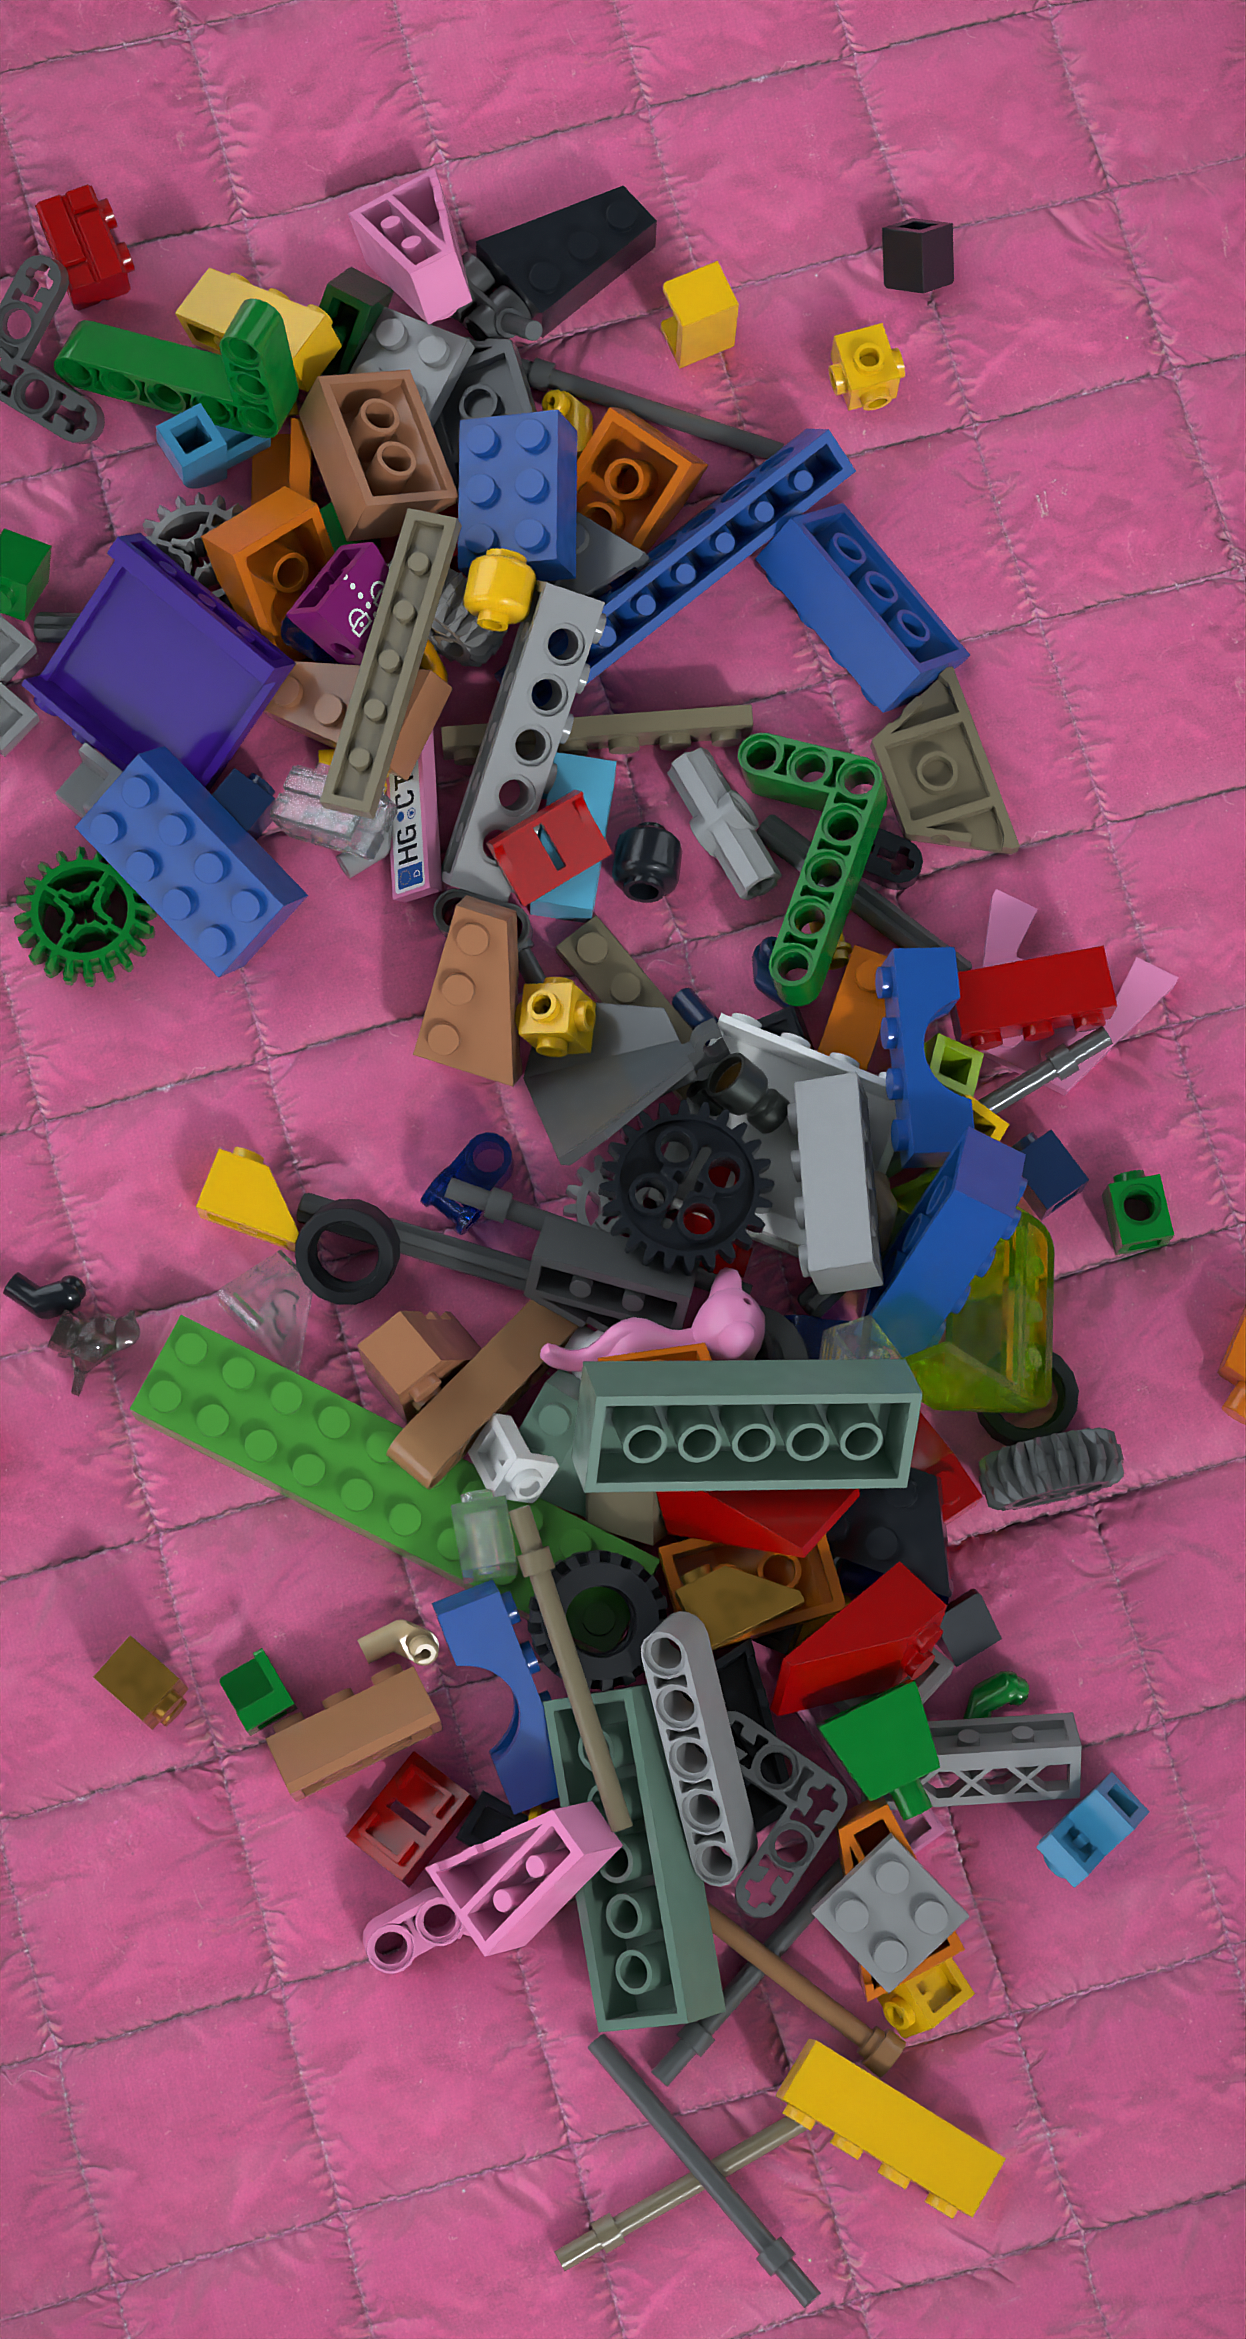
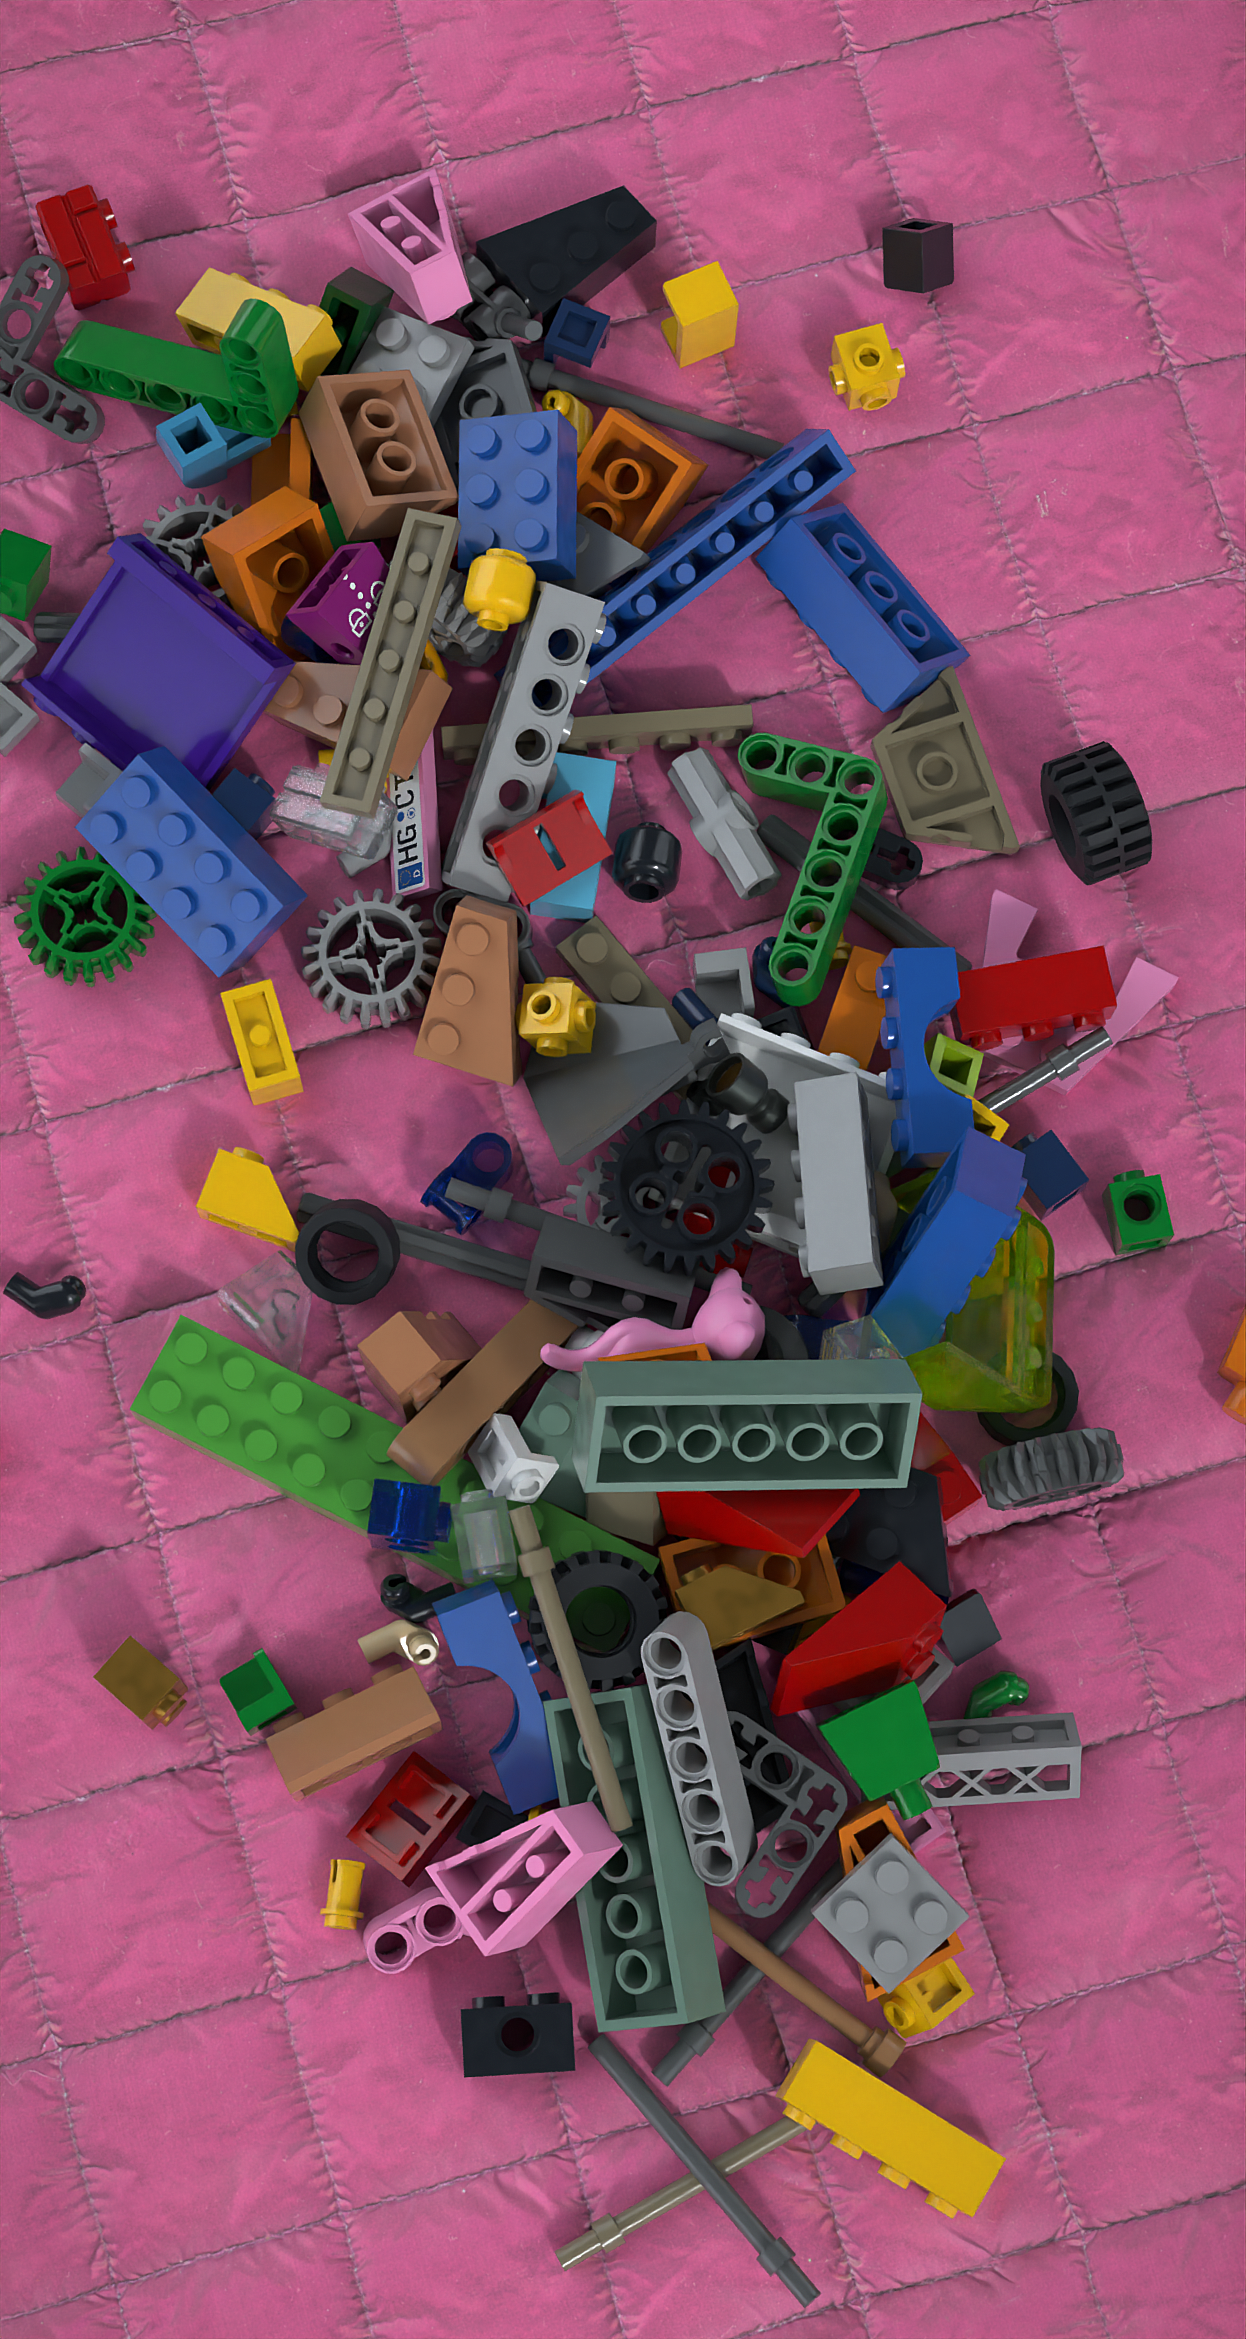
(91, 1340): clear smoke animal -> none
(262, 1042): none -> yellow panel
(344, 1895): none -> yellow pin
(353, 964): none -> light grey gear
(408, 1517): none -> clear blue brick
(410, 1601): none -> black arm
(483, 2044): none -> black brick
(576, 334): none -> dark blue panel
(724, 981): none -> light grey panel
(1091, 1830): dark azure brick -> none
(1096, 813): none -> black tyre

